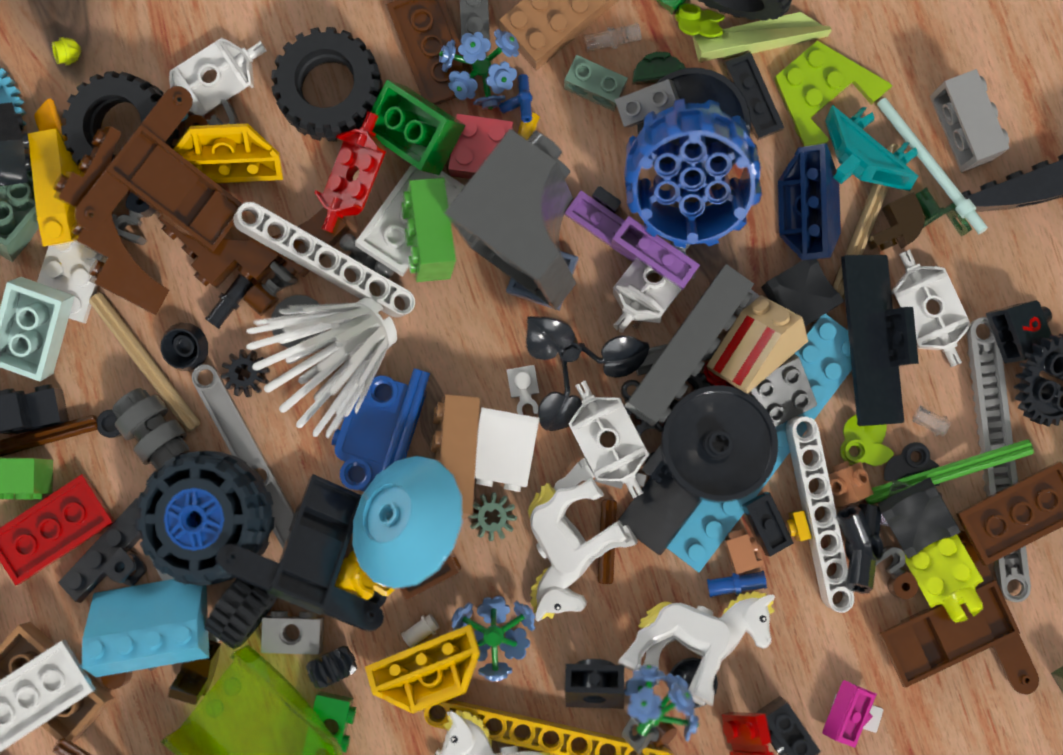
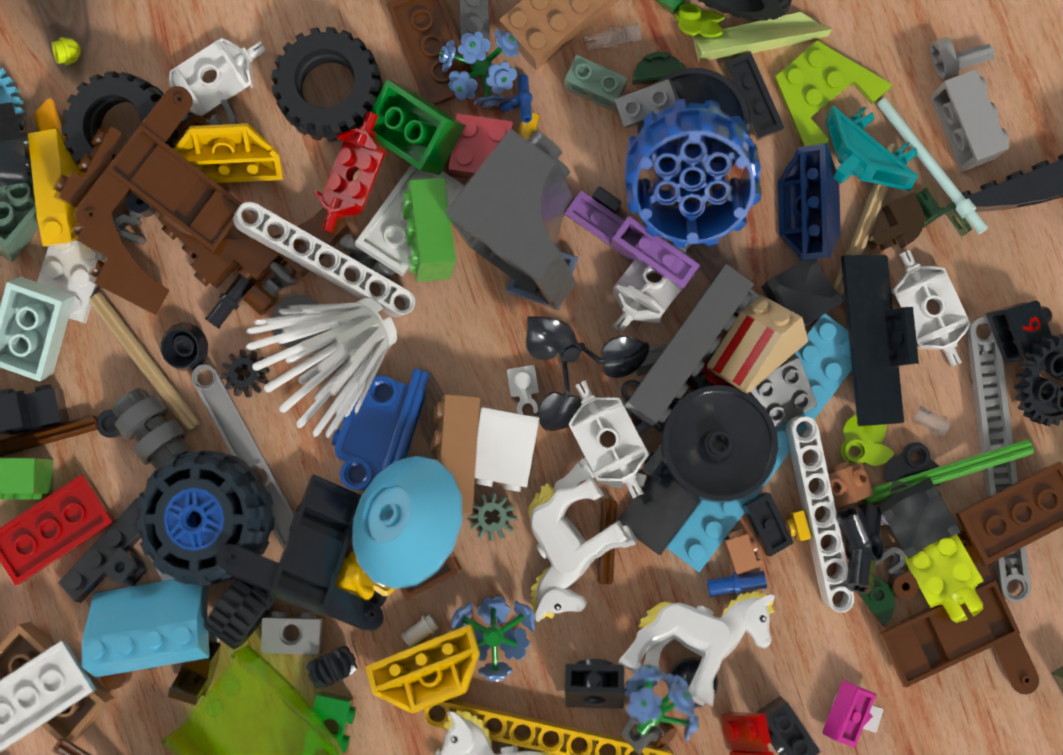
(880, 601): none -> dark green plate
(948, 62): none -> light grey piece

